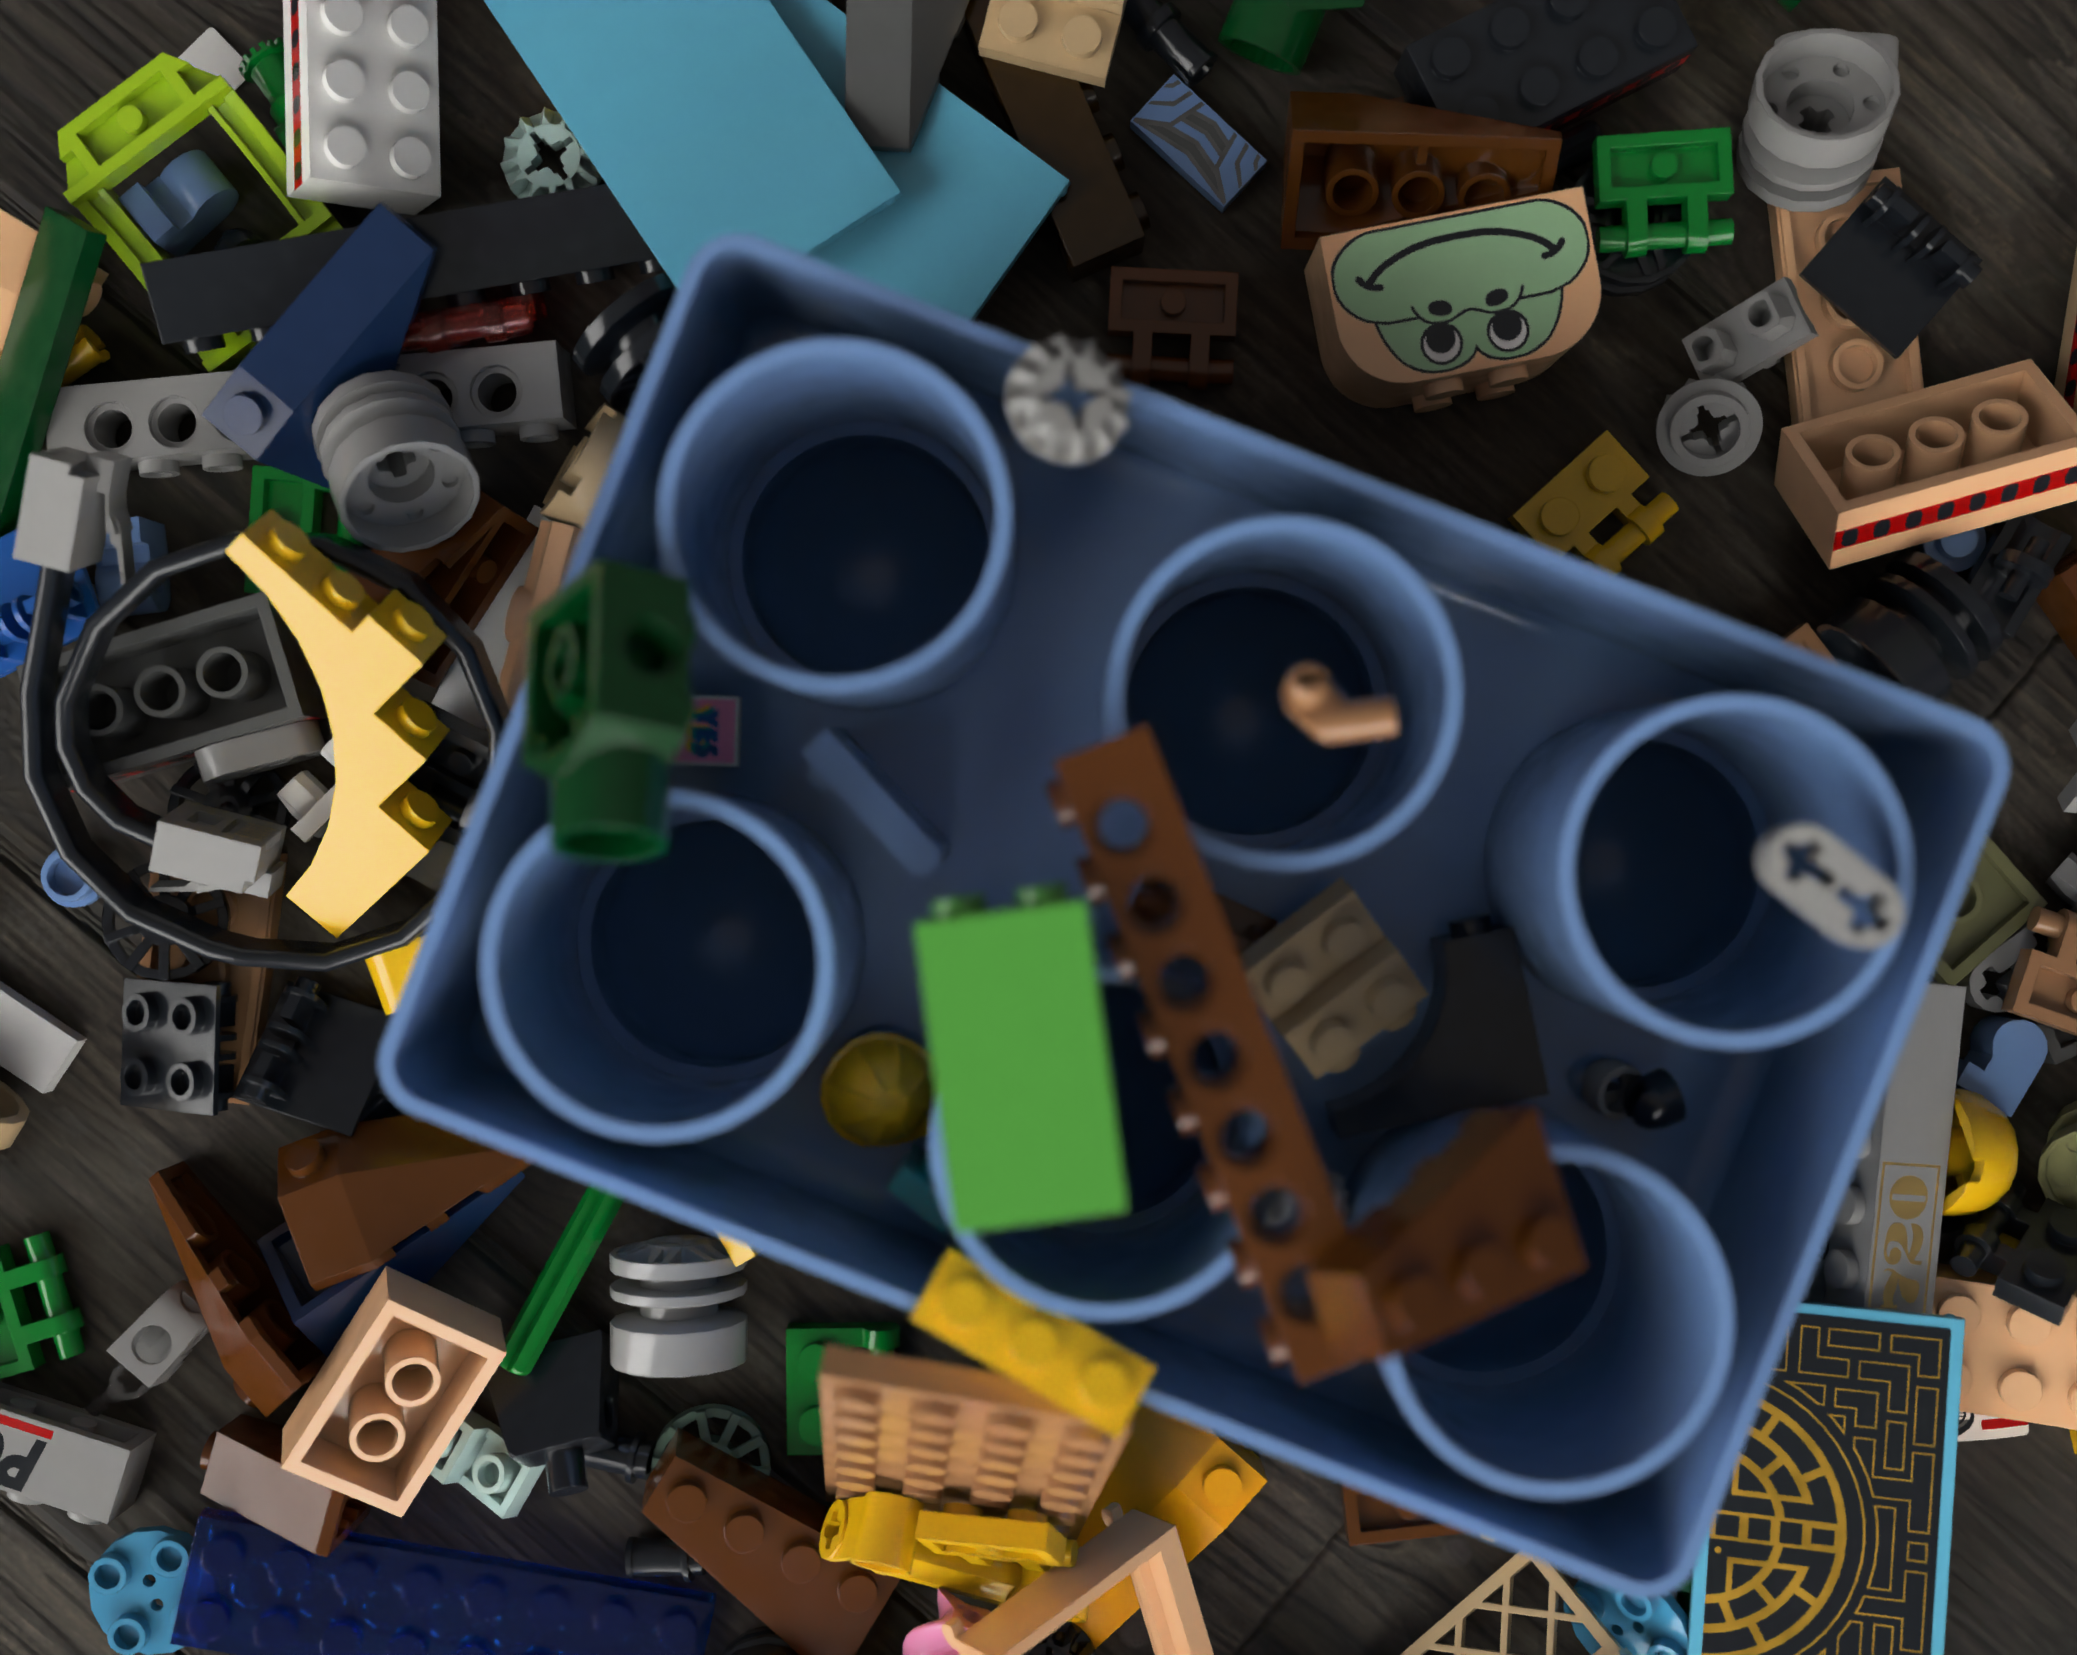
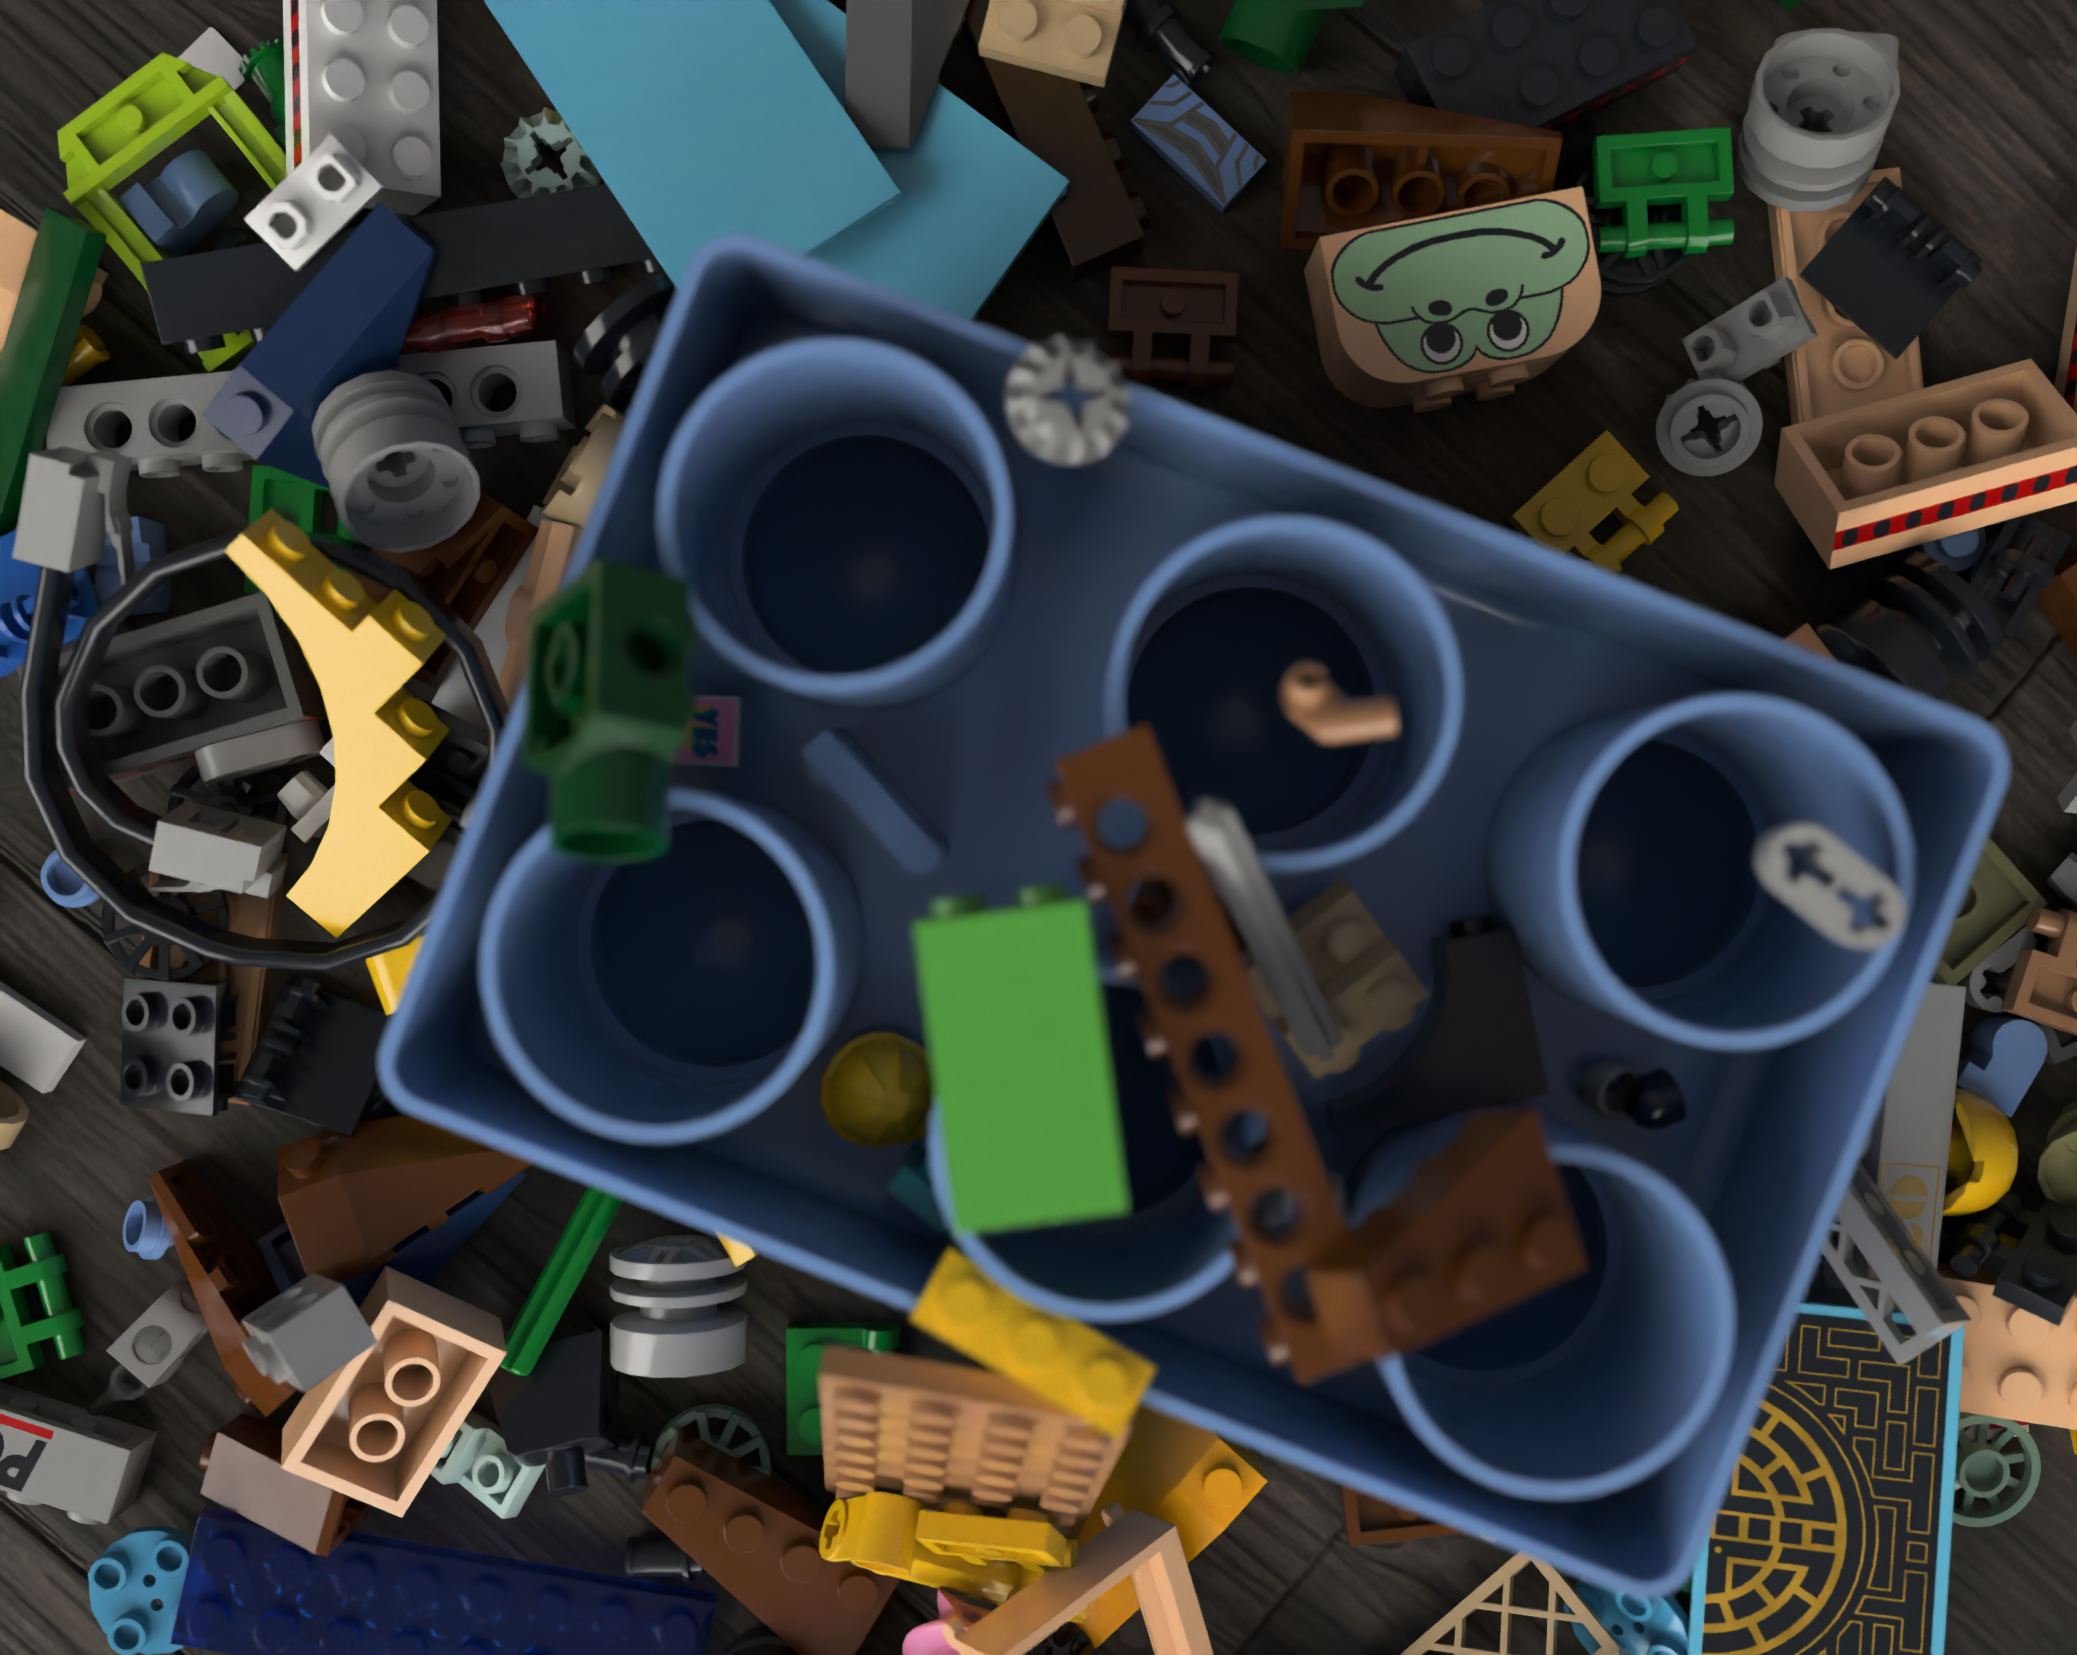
(146, 1229): none -> medium blue plate
(306, 1333): none -> light grey brick
(314, 203): none -> white hips
(1264, 926): none -> light grey axle
(1901, 1267): none -> light grey fence
(1985, 1471): none -> sand green wheel

